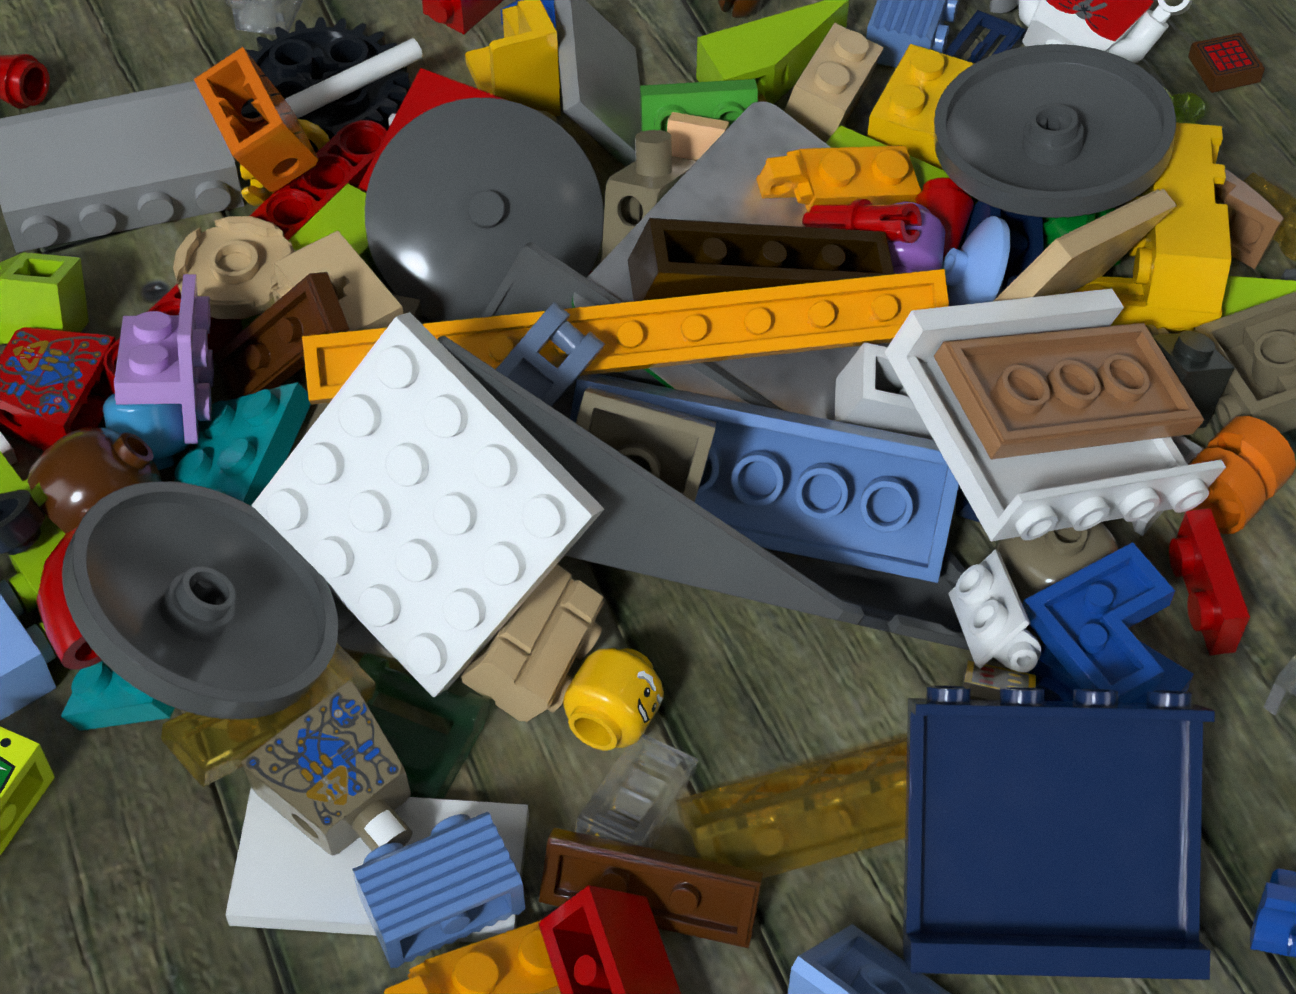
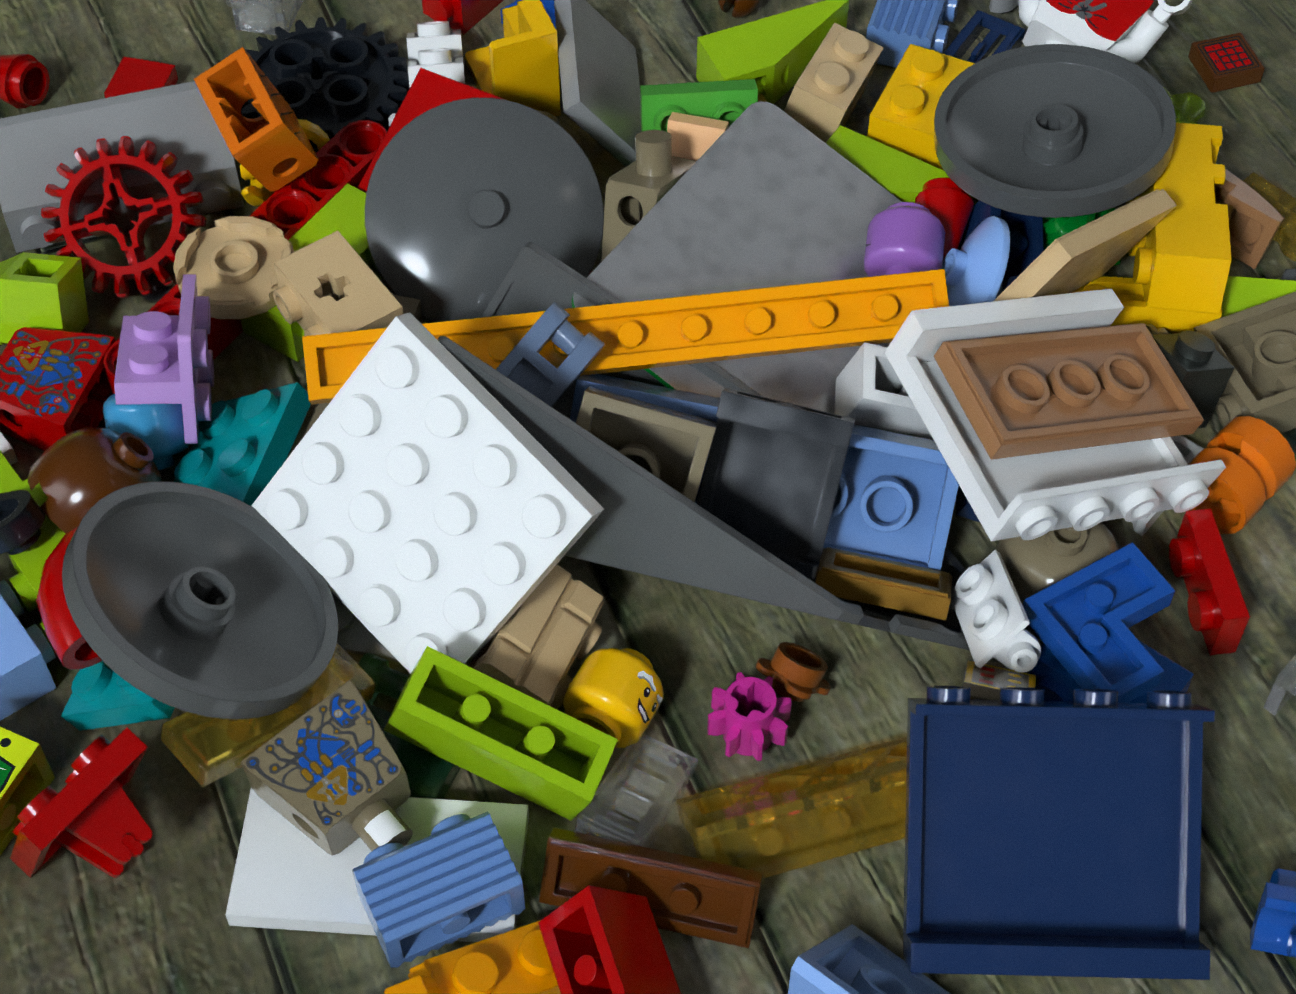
(89, 813): none -> red plate
(95, 223): none -> red gear
(140, 75): none -> red tile
(273, 344): reddish brown tile -> none
(355, 78): white bar -> none
(436, 50): none -> white slope
(501, 734): none -> lime brick
(719, 257): dark brown brick -> none
(749, 716): none -> dark pink gear
(776, 474): none -> black panel
(795, 672): none -> dark orange plate
(841, 176): light orange hinge -> none
(868, 217): red axle -> none
(885, 583): none -> pearl gold tile

